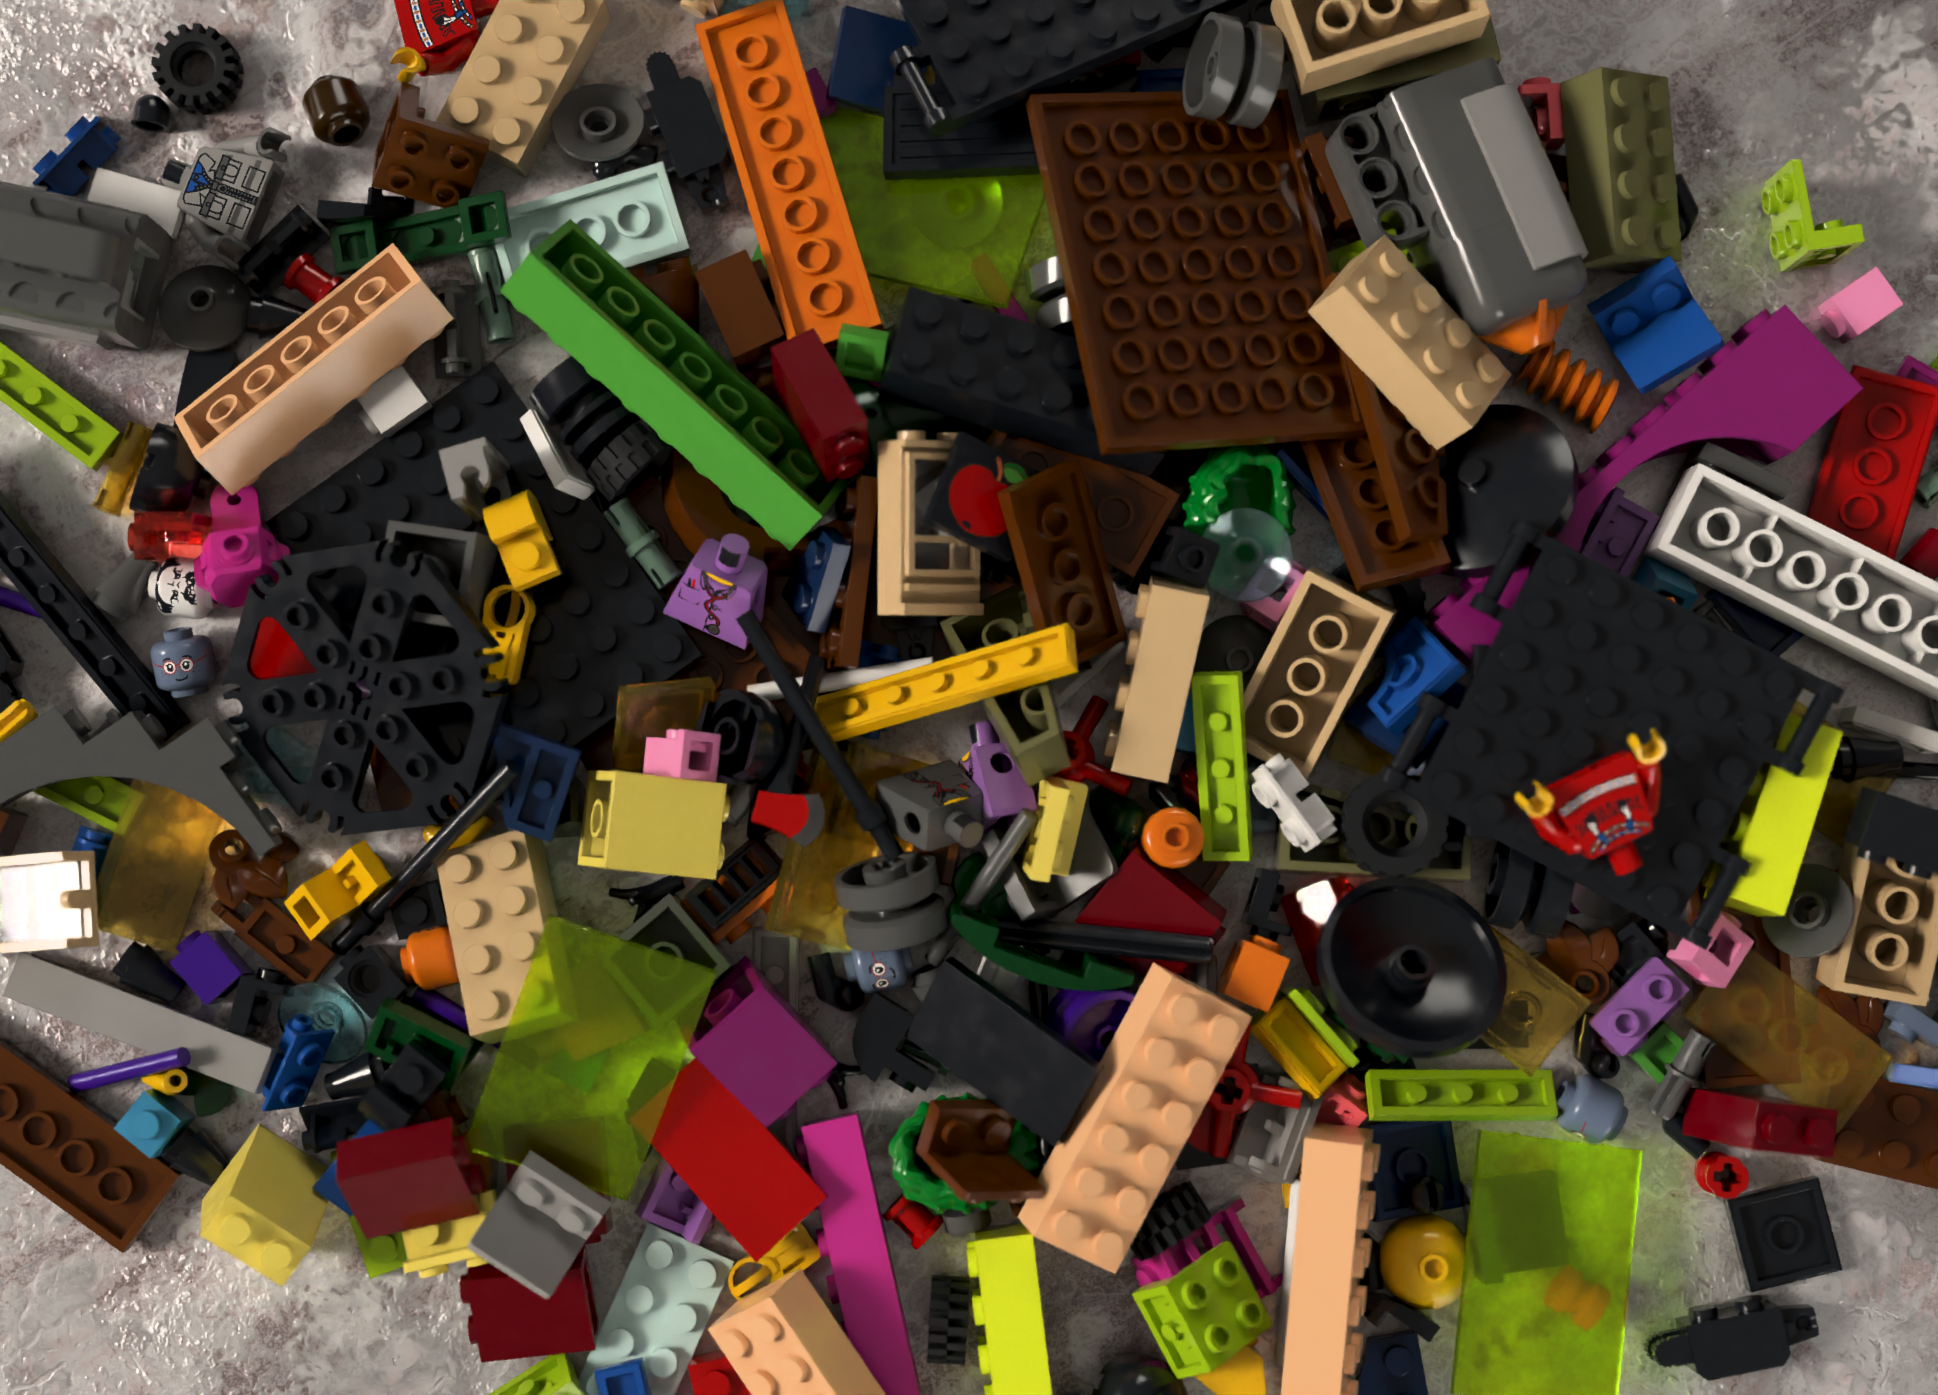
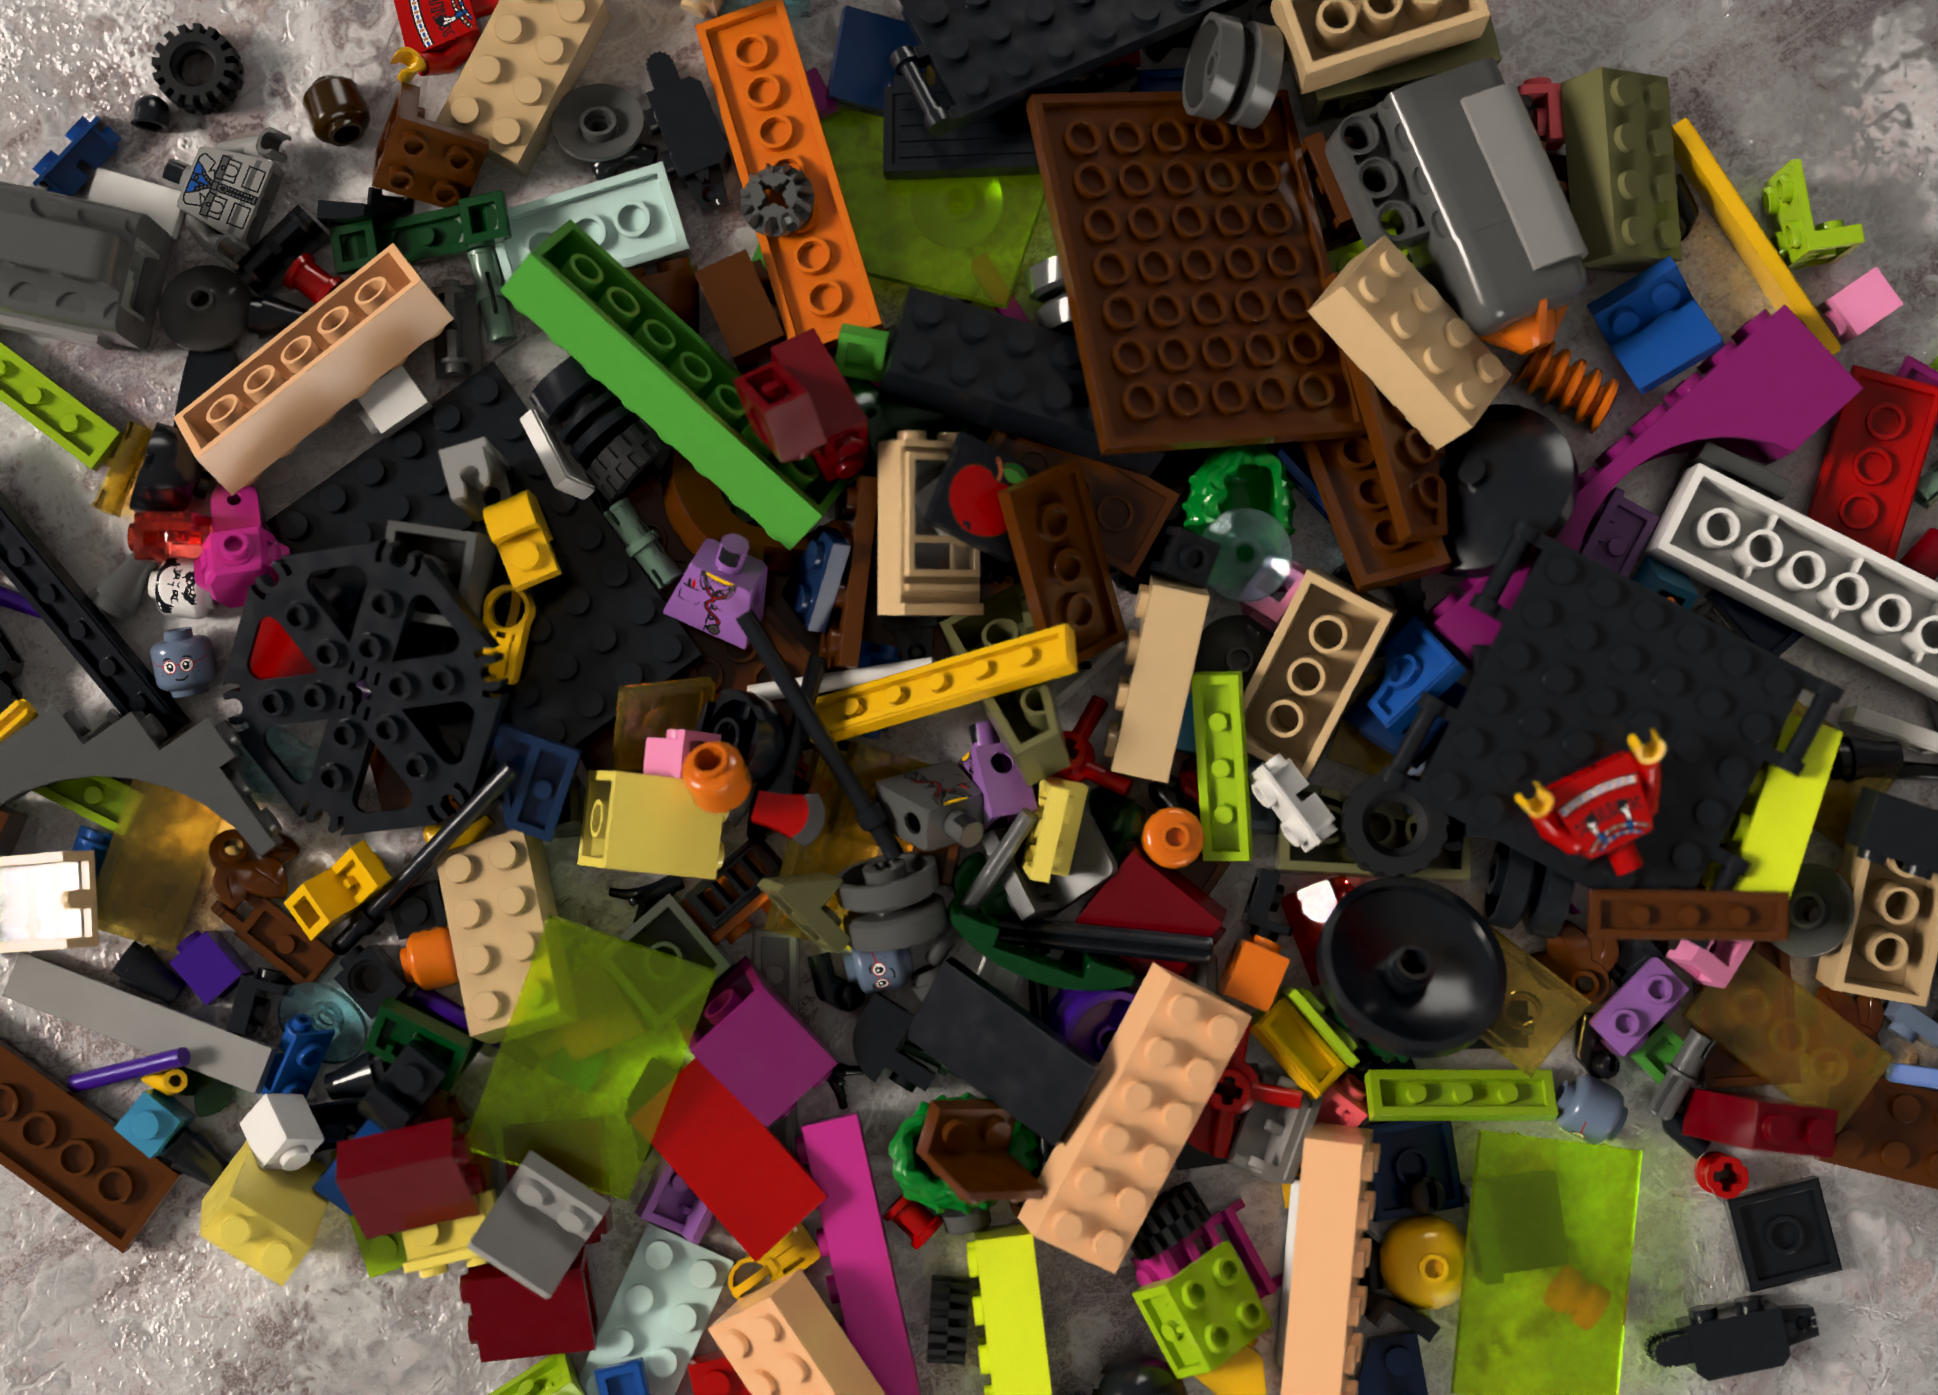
(282, 1131): none -> white brick
(716, 777): none -> orange head
(775, 219): none -> dark grey gear
(780, 412): none -> dark red brick
(803, 901): none -> olive slope
(1688, 914): none -> reddish brown tile
(1745, 231): none -> yellow tile

